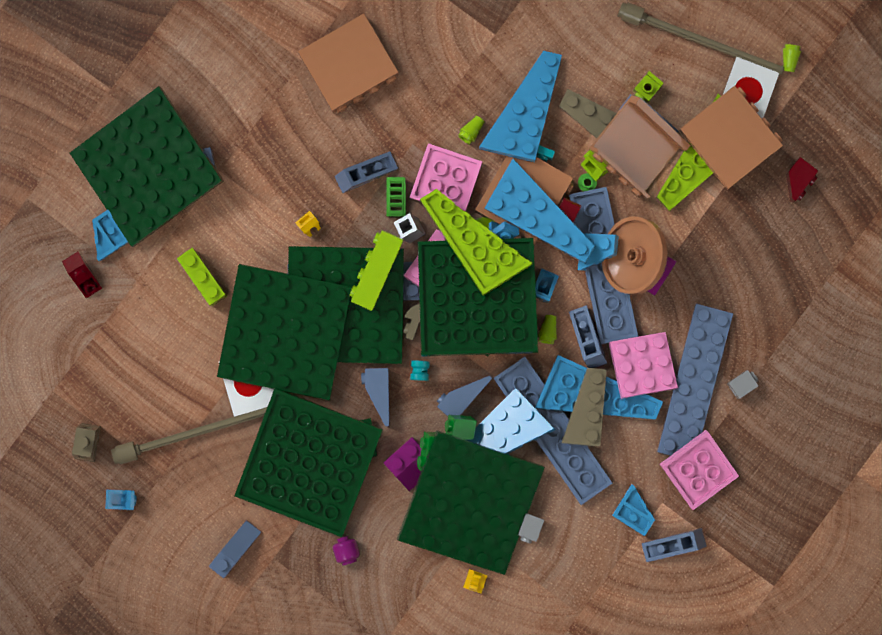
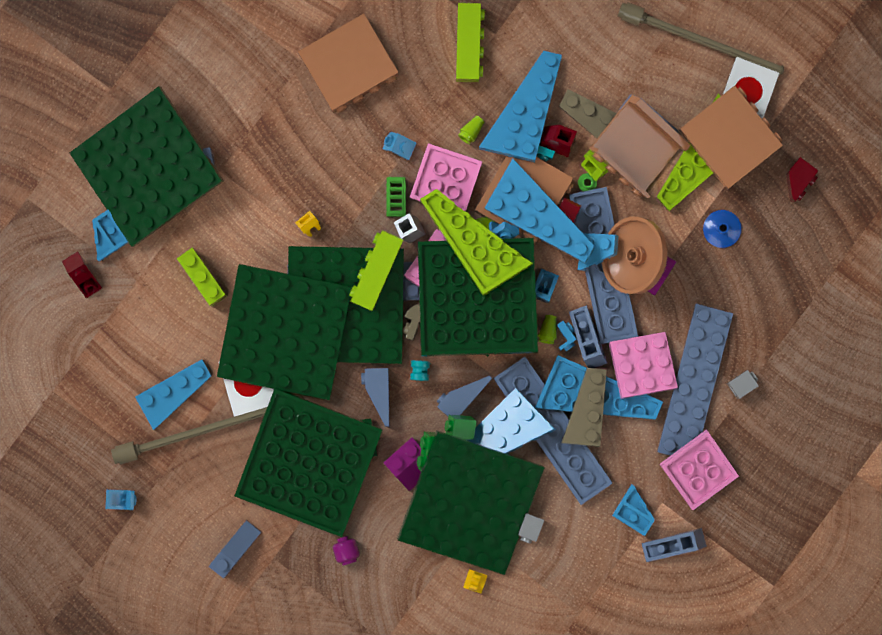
(86, 442): dark tan torso -> none
(171, 393): none -> dark azure wing
(365, 172): sand blue slope -> none
(399, 145): none -> dark azure bracket
(468, 42): none -> lime brick
(558, 139): none -> dark red slope
(566, 330): none -> dark azure bracket
(651, 80): lime brick -> none
(712, 229): none -> blue dish
(790, 57): lime cone -> none

